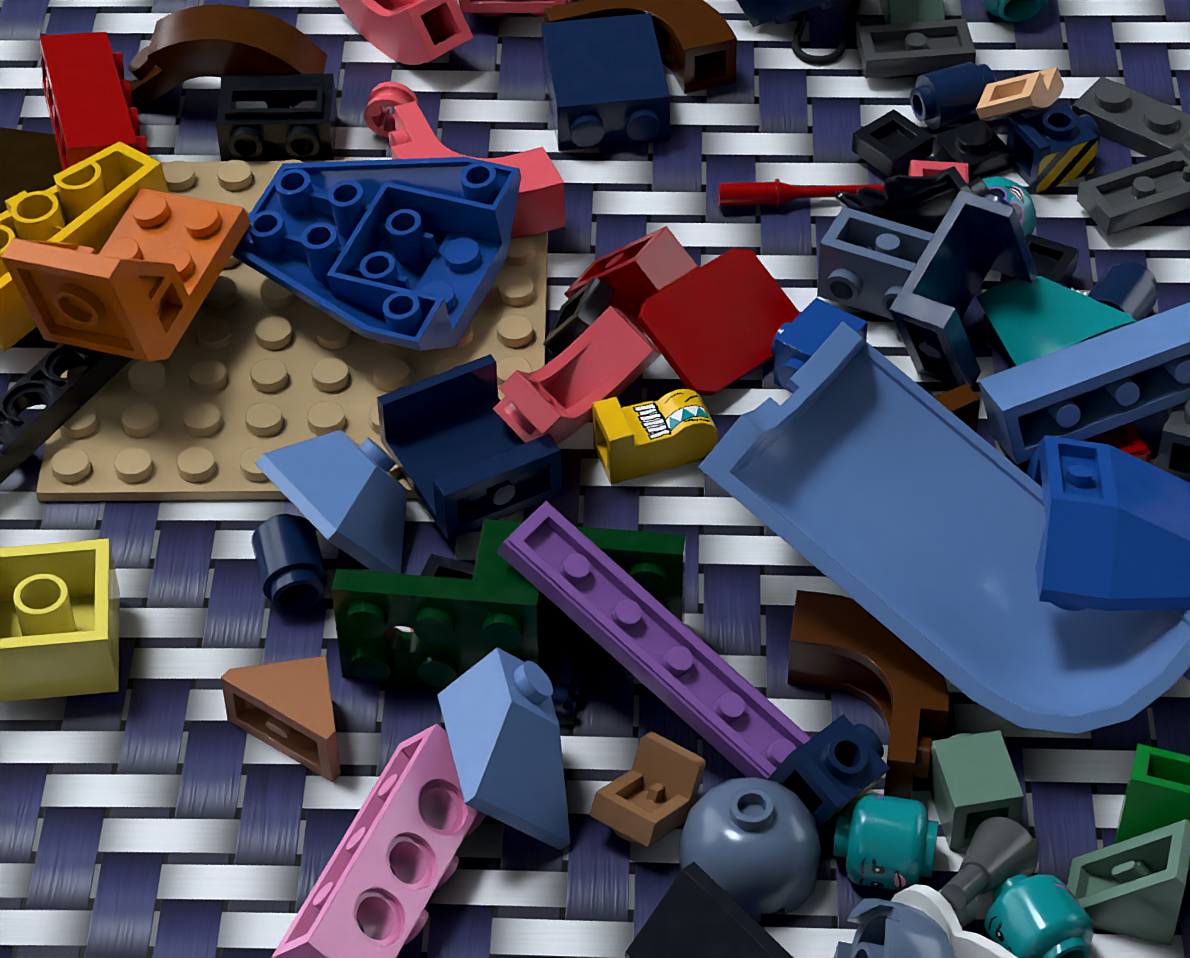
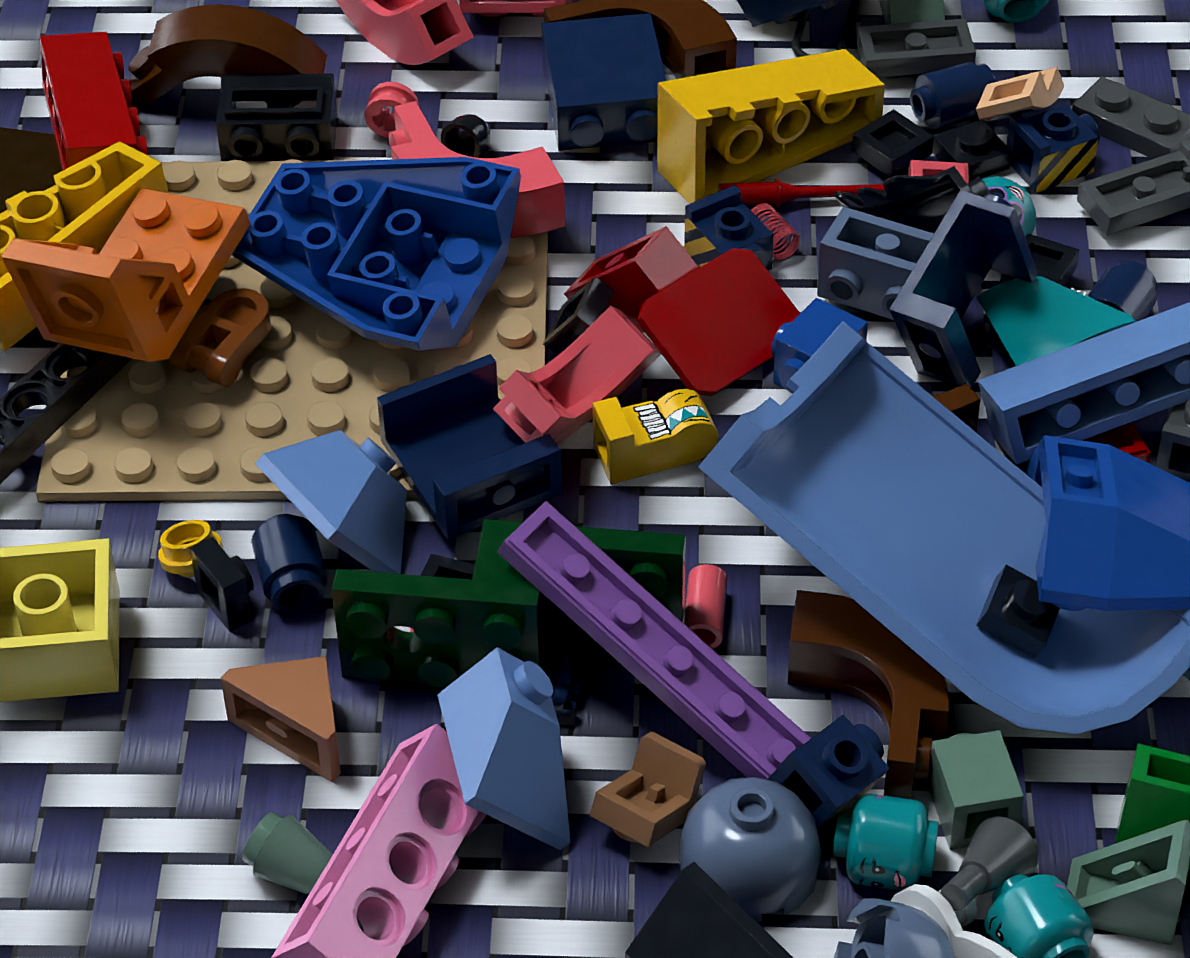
(176, 545): none -> yellow plate
(223, 583): none -> black plate
(235, 320): none -> dark orange plate
(286, 853): none -> sand green cone
(472, 141): none -> black hinge
(706, 603): none -> coral piece
(725, 223): none -> dark blue brick
(760, 119): none -> yellow wedge
(781, 233): none -> coral piece
(1016, 613): none -> black plate

